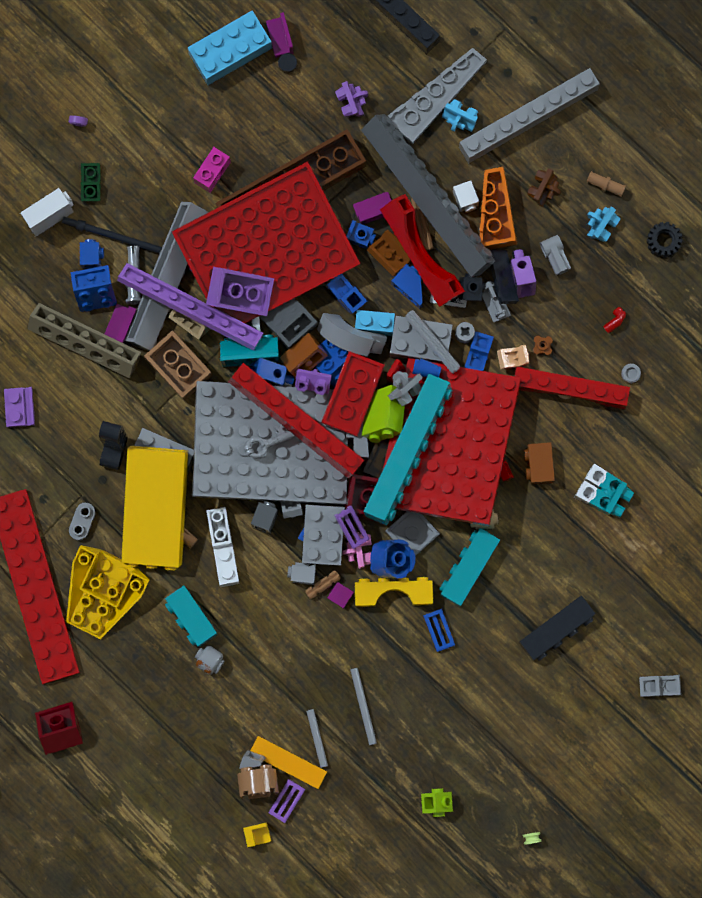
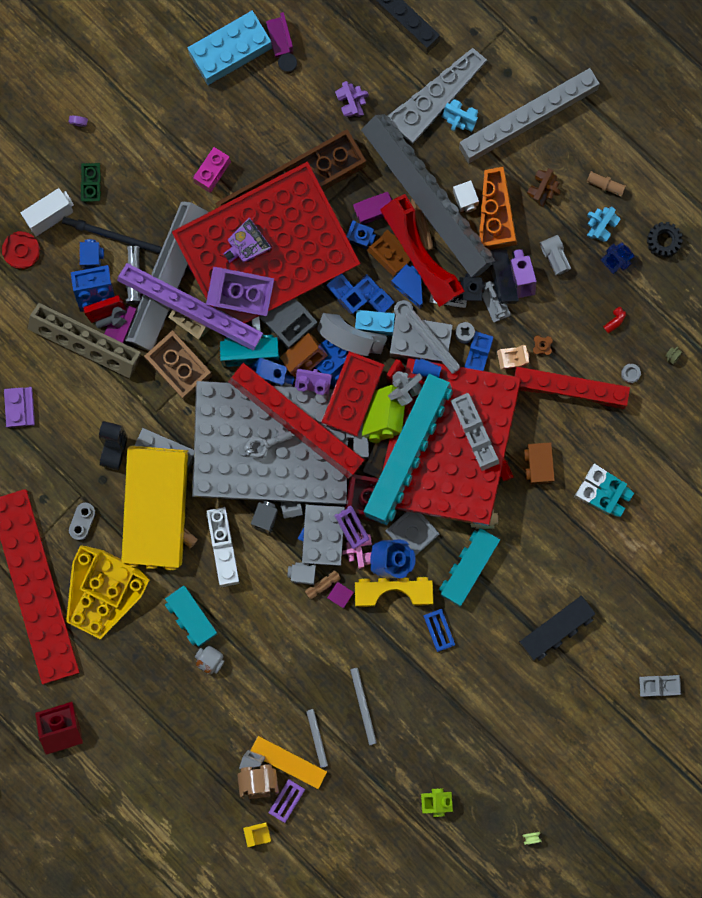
(21, 250): none -> red tile
(103, 308): none -> red tile
(114, 319): none -> dark grey bar
(246, 243): none -> torso
(375, 296): none -> blue slope
(402, 308): none -> light grey tile
(475, 431): none -> light grey slope
(618, 257): none -> clear blue brick
(673, 355): none -> olive plate

